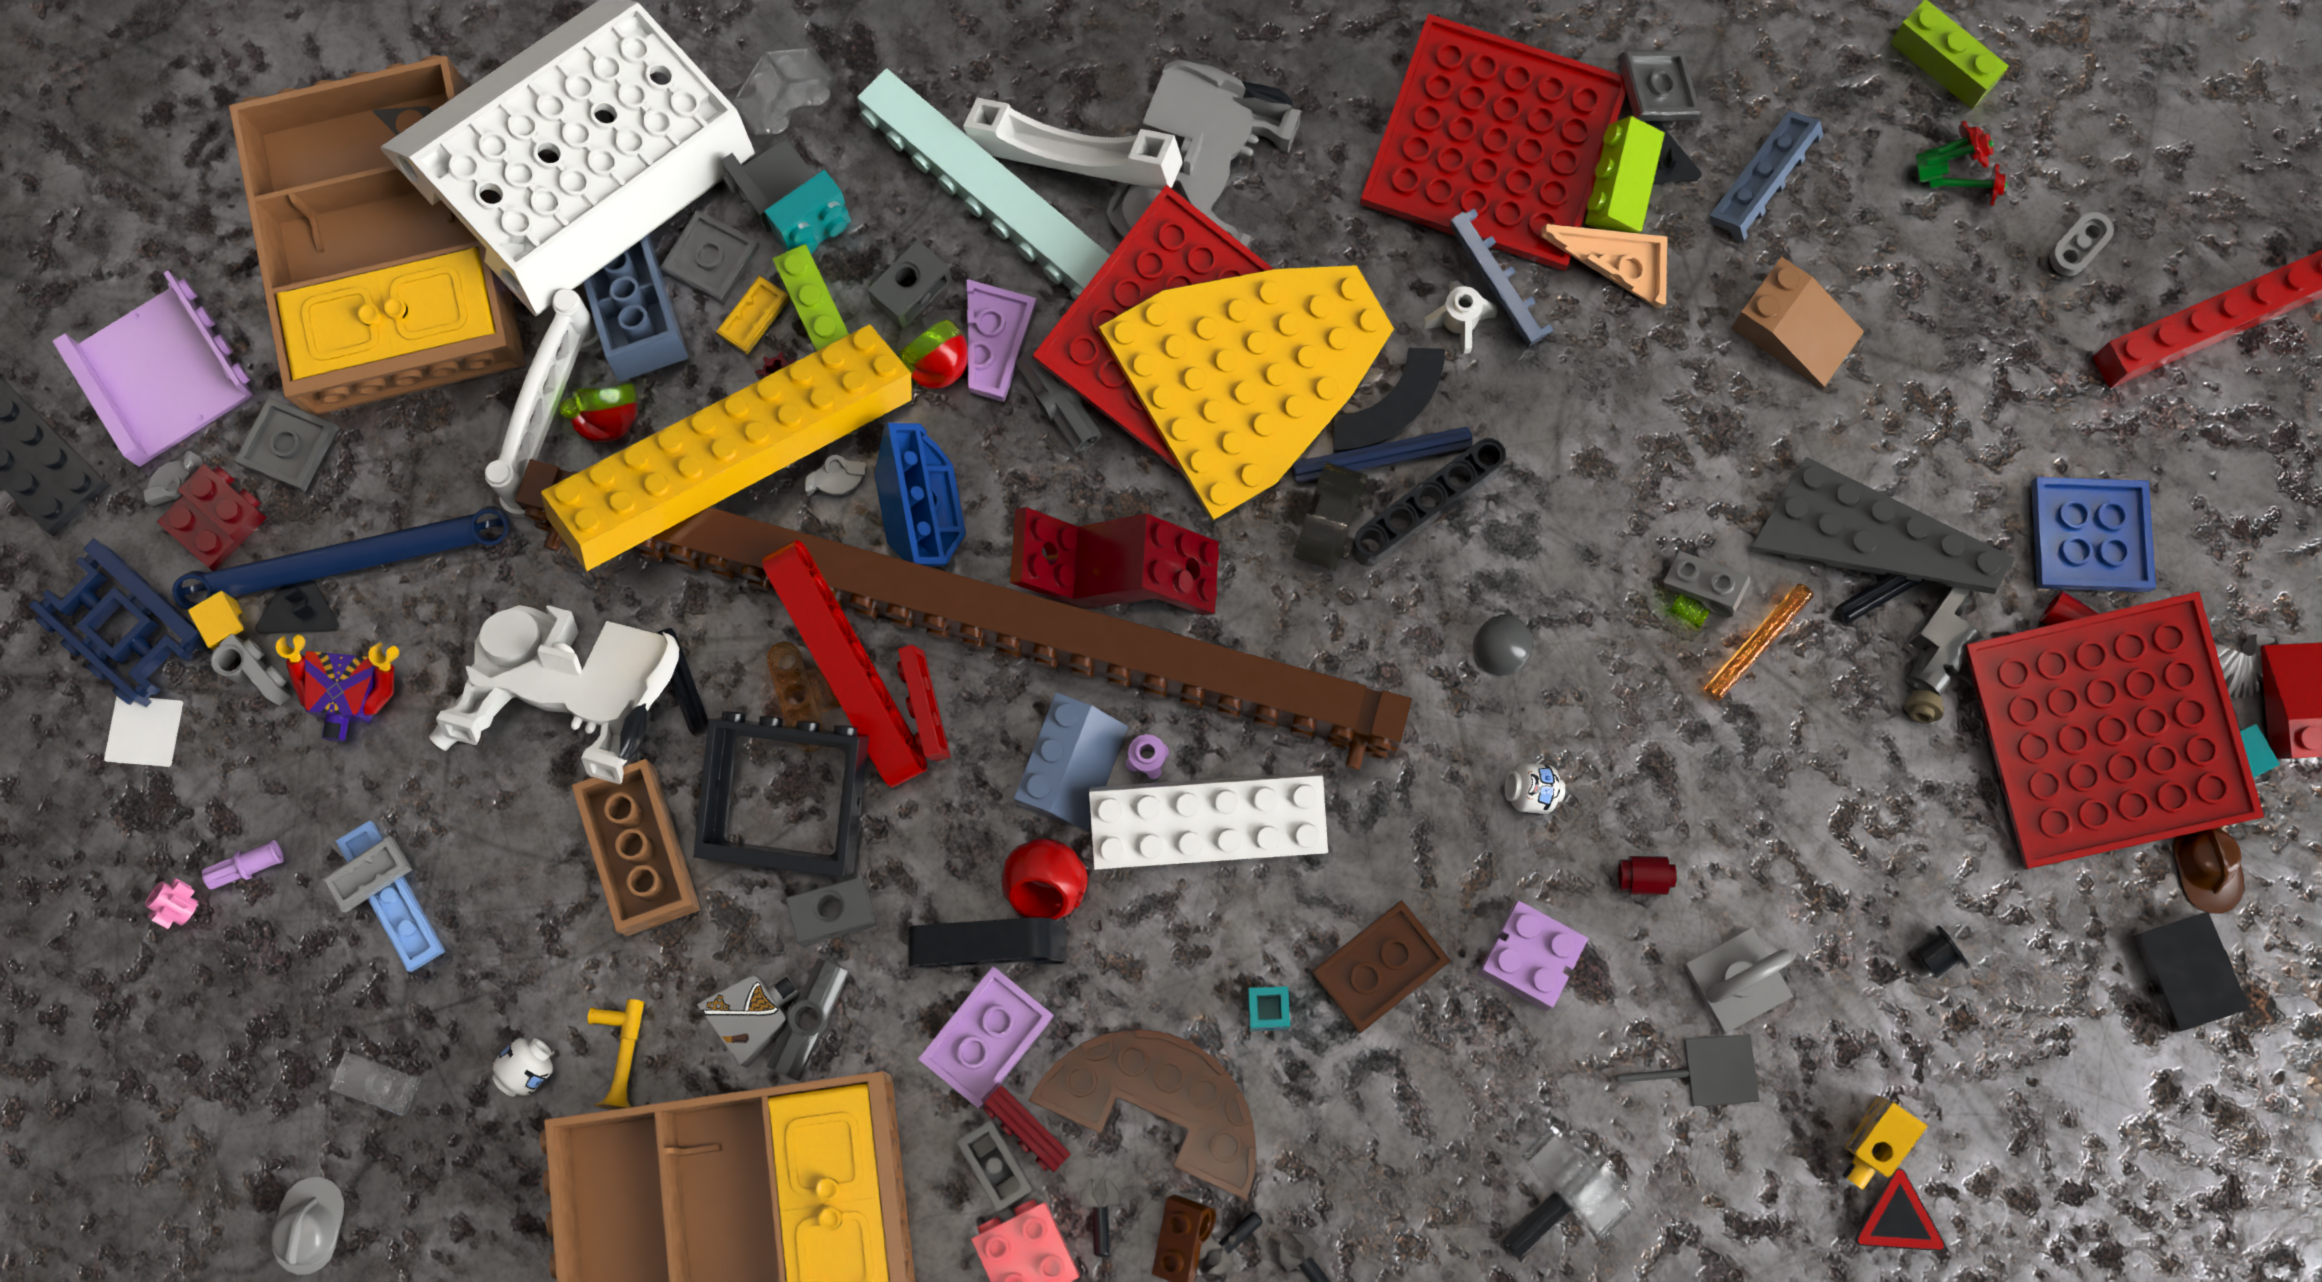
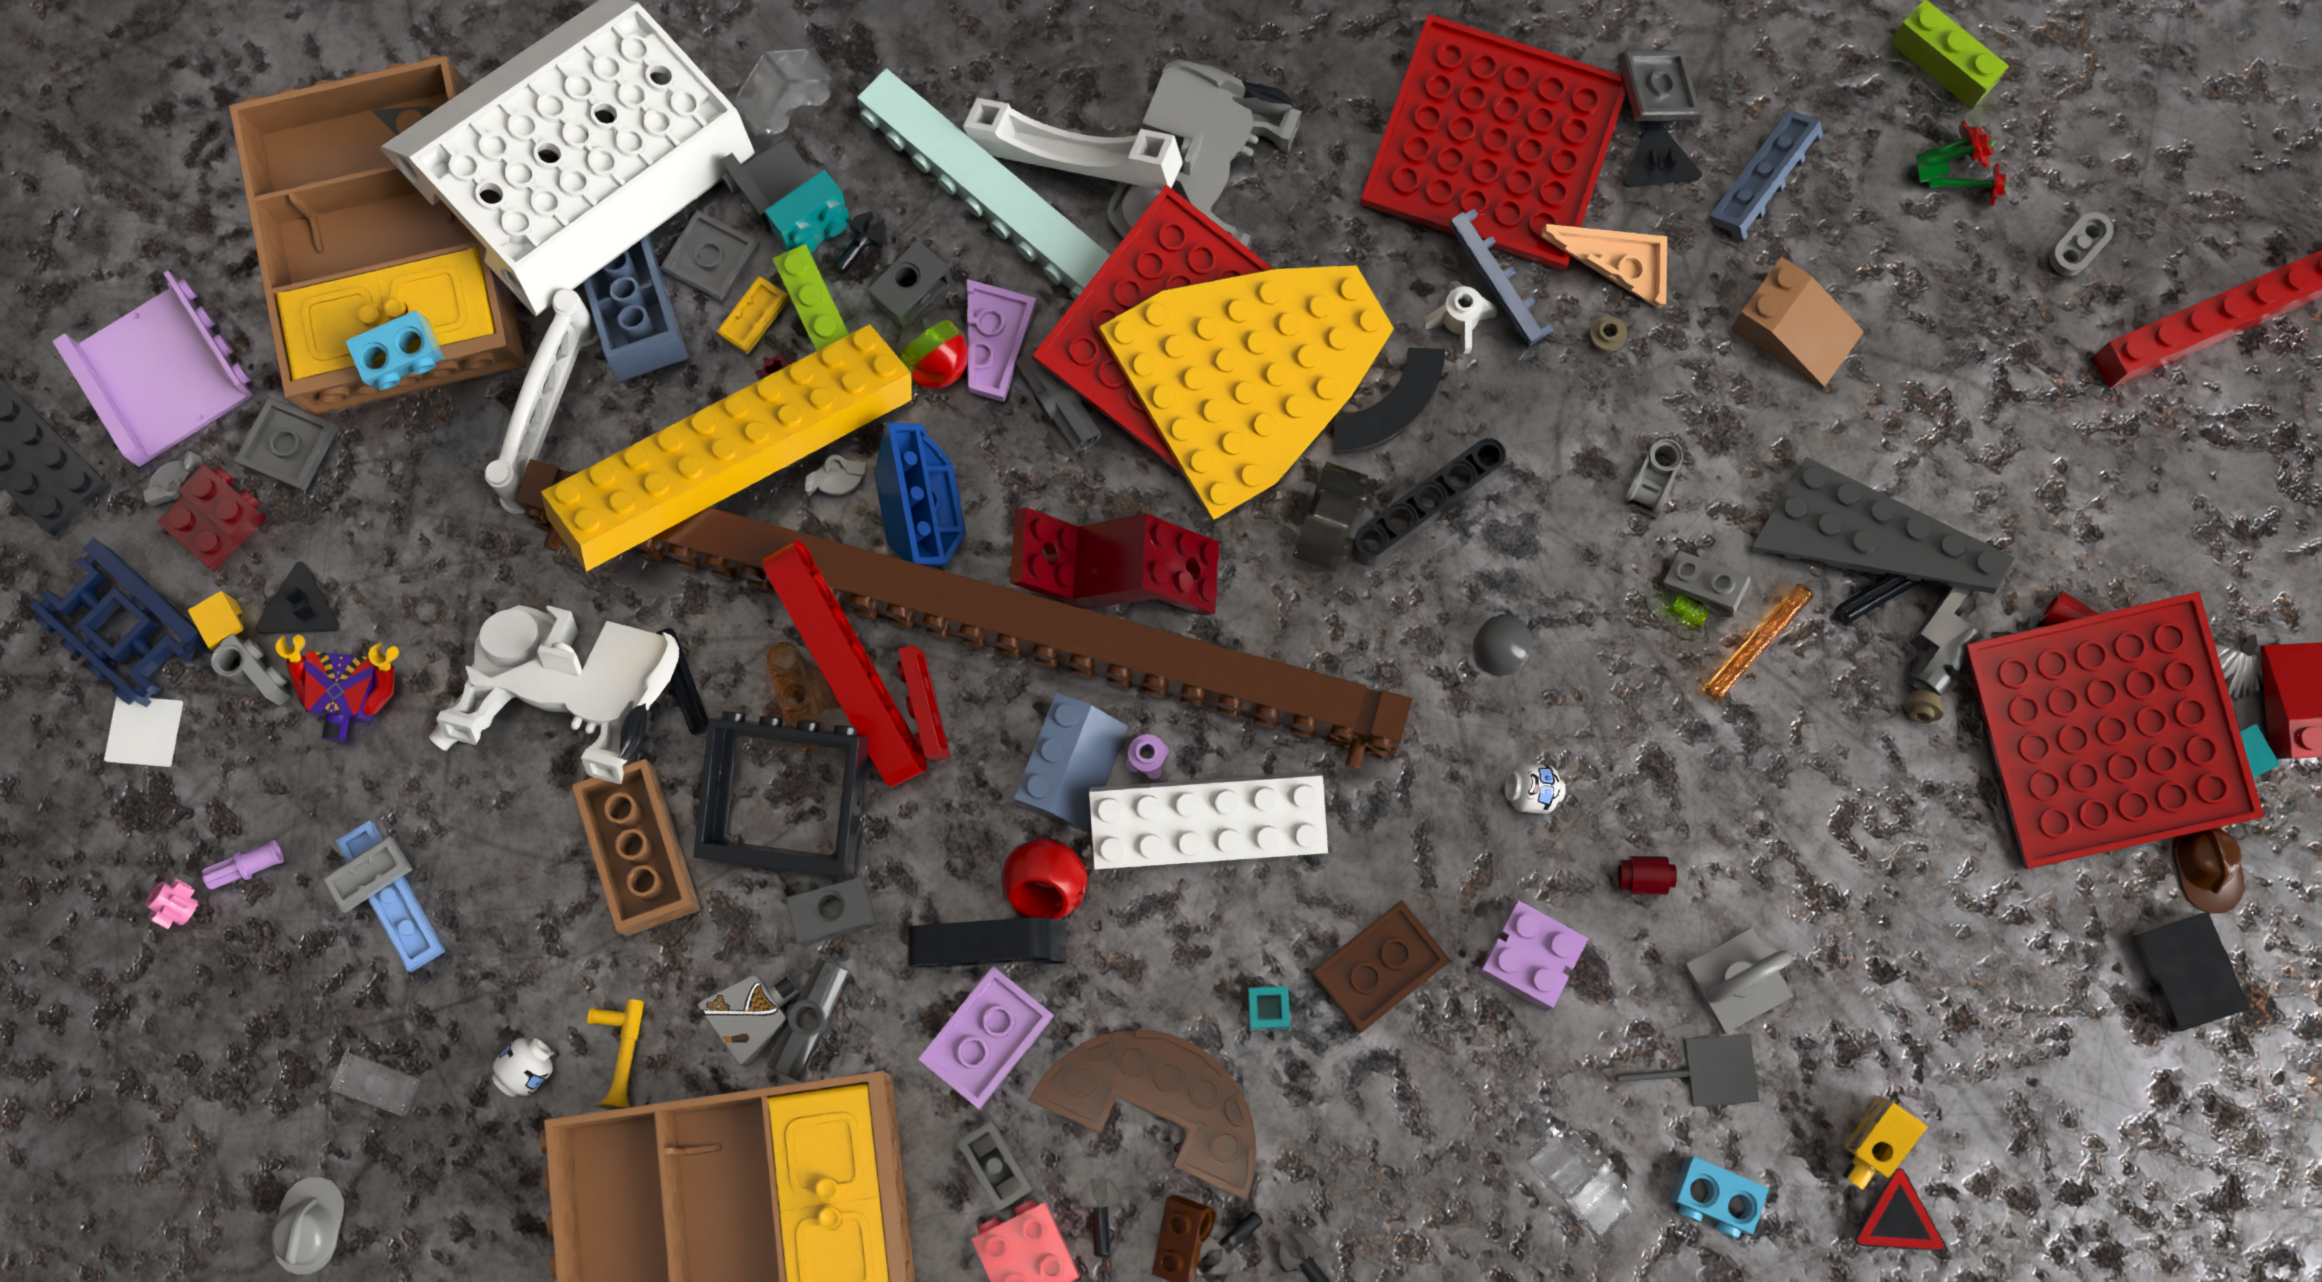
(344, 557): dark blue piece -> none
(393, 340): none -> medium azure brick
(601, 413): piece -> none
(861, 240): none -> black bar
(1031, 1133): dark red piece -> none
(1386, 453): dark blue axle -> none
(1536, 1225): black axle -> none
(1606, 343): none -> dark tan plate
(1625, 176): lime brick -> none
(1652, 481): none -> light grey piece
(1720, 1187): none -> medium azure brick
(1941, 954): black piece -> none
(2093, 534): blue plate -> none

